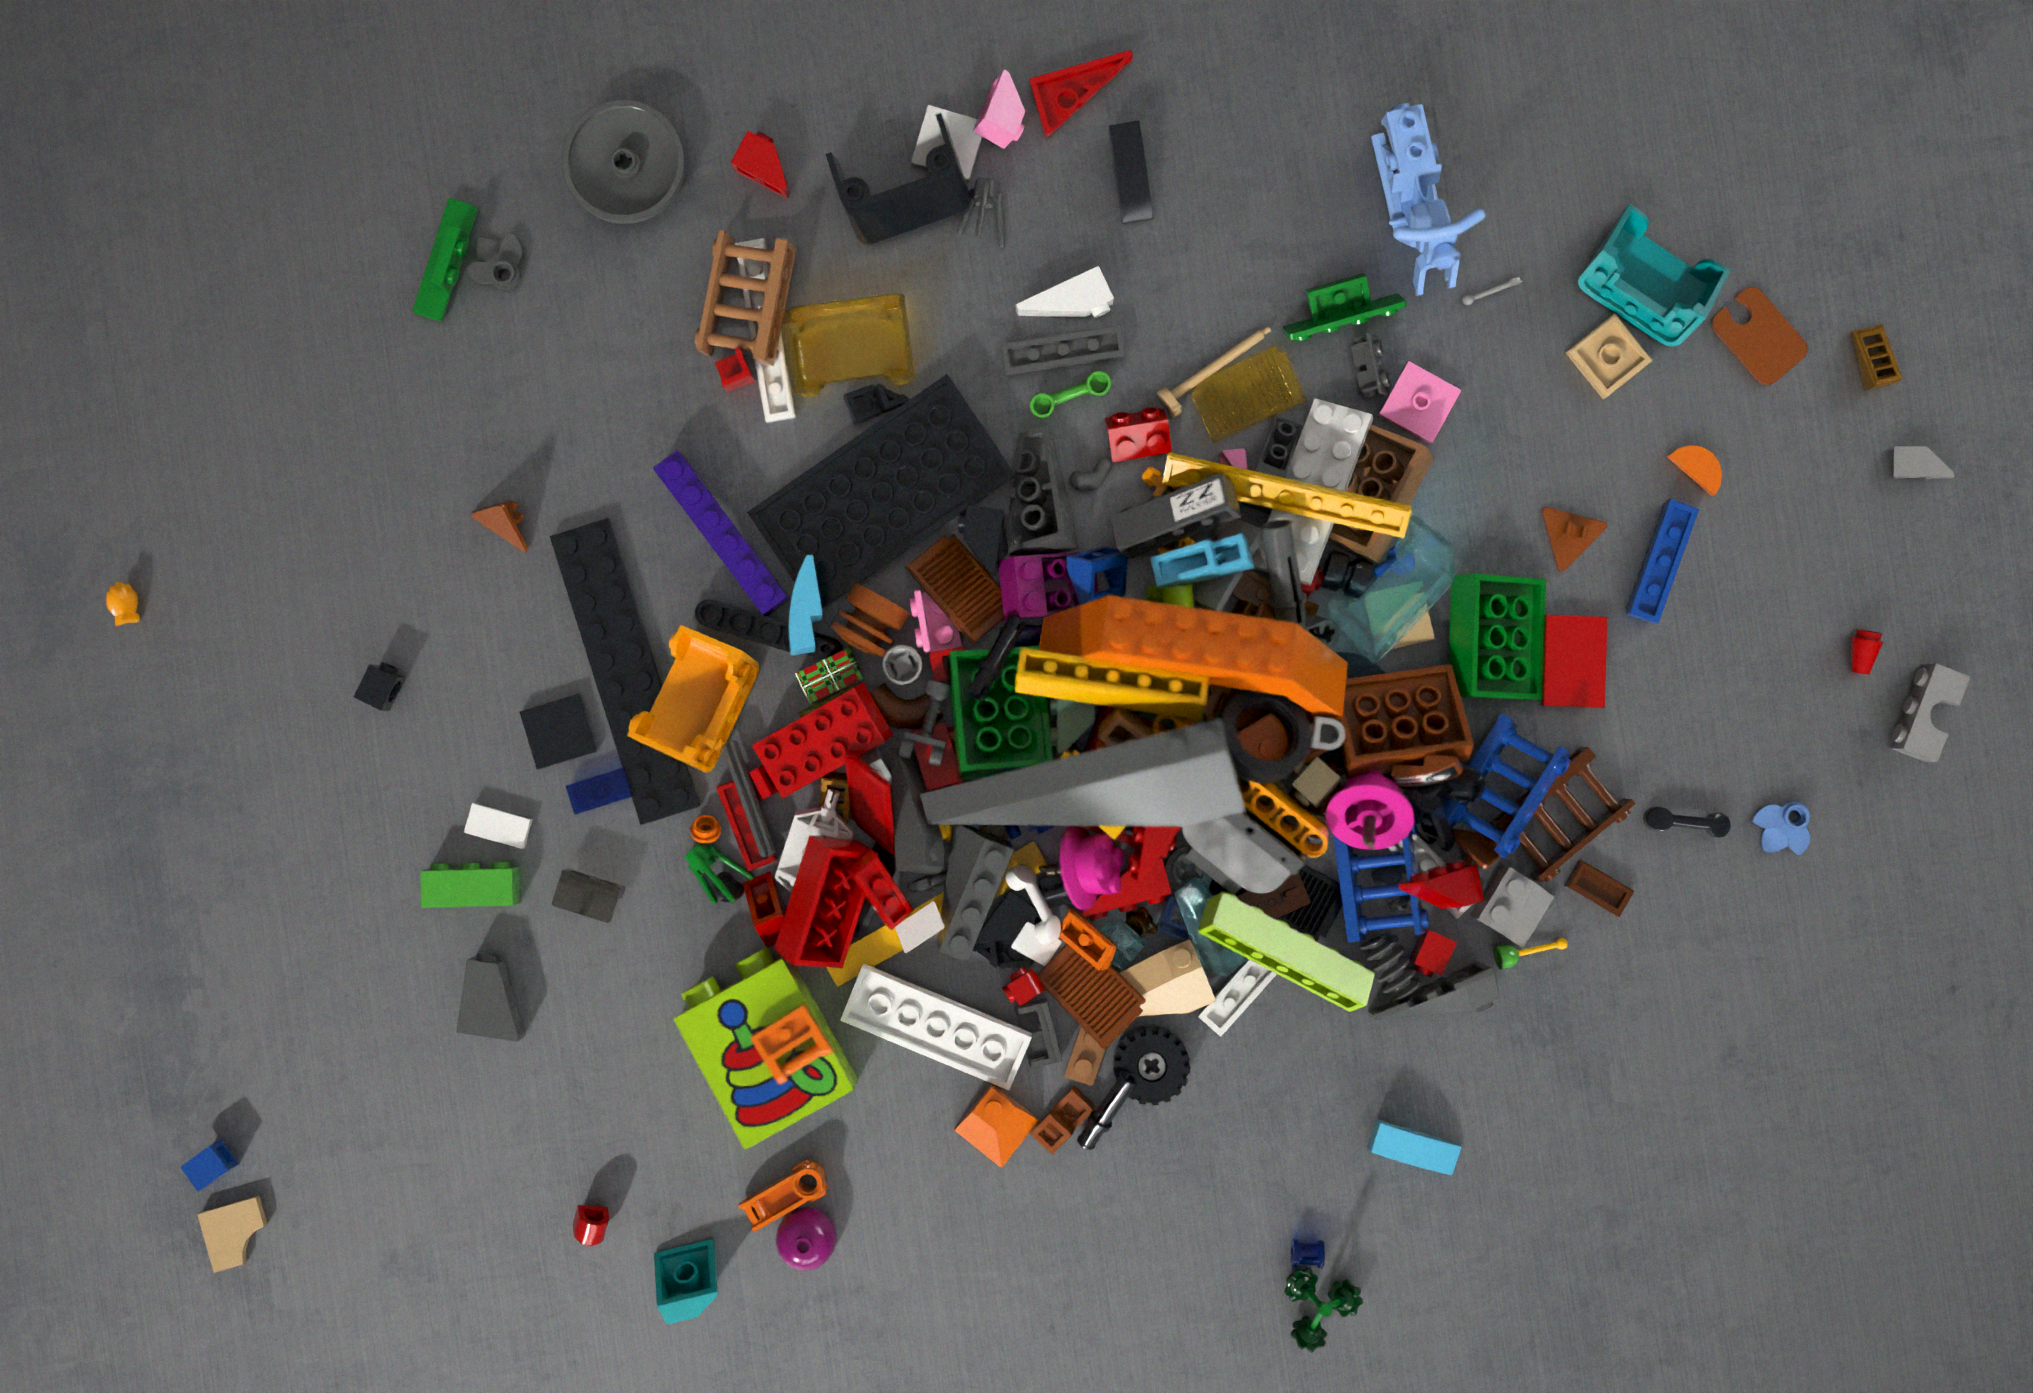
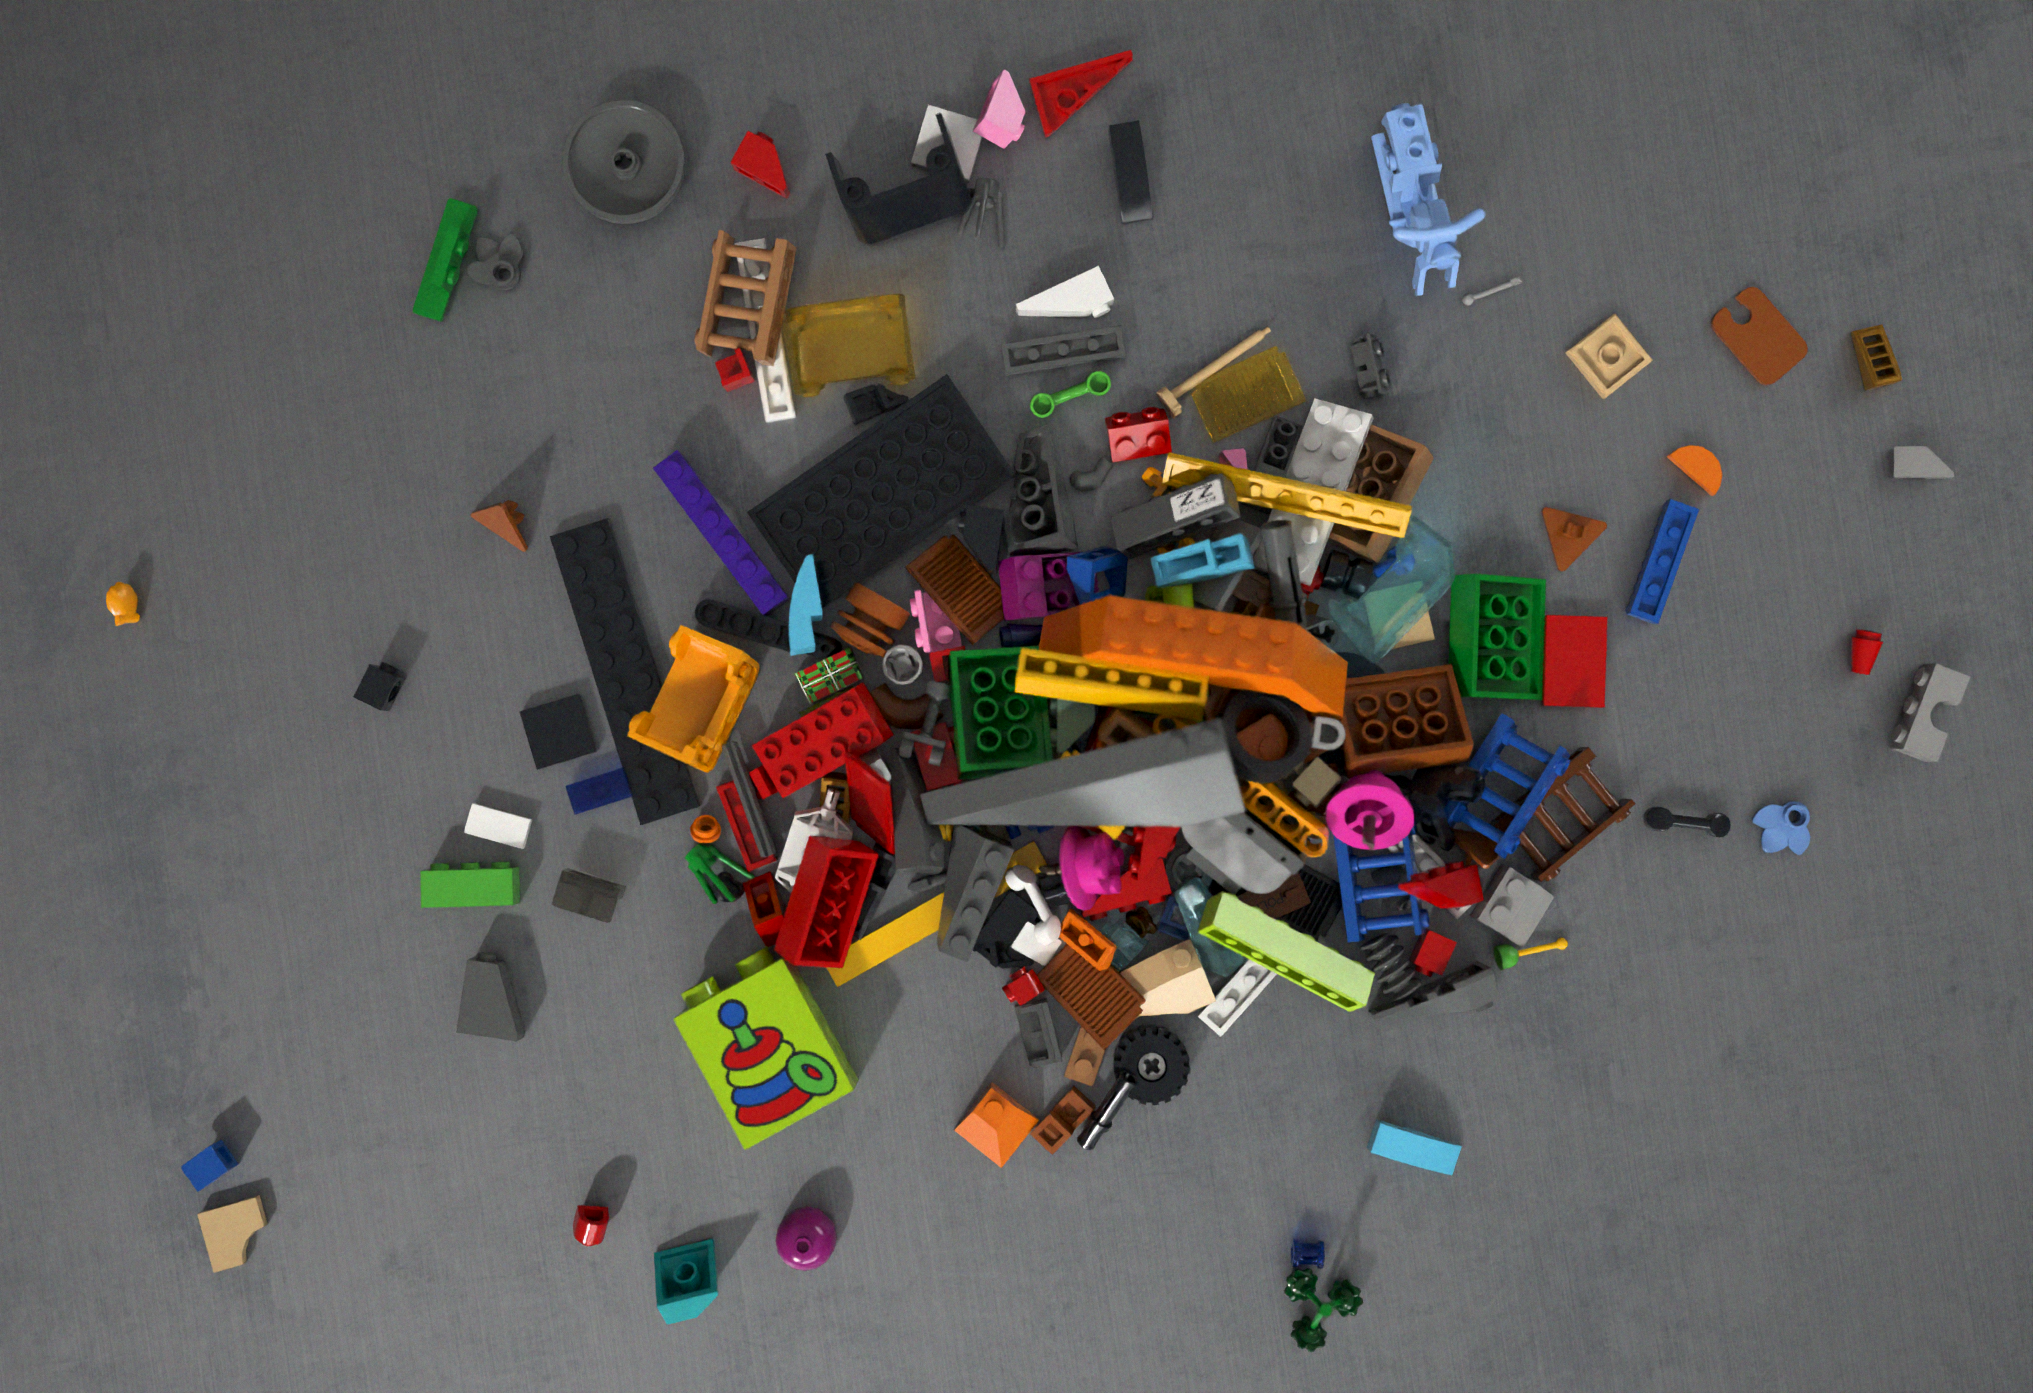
(784, 1195): orange piece -> none
(786, 1035): orange plate -> none
(880, 889): red tile -> none
(919, 927): white sticker -> none
(936, 1026): white plate -> none
(990, 668): black pin -> none
(1340, 304): green bracket -> none
(1419, 402): bright pink plate -> none
(1435, 770): dark orange slope -> none
(1599, 888): reddish brown tile -> none
(1649, 282): teal windscreen -> none

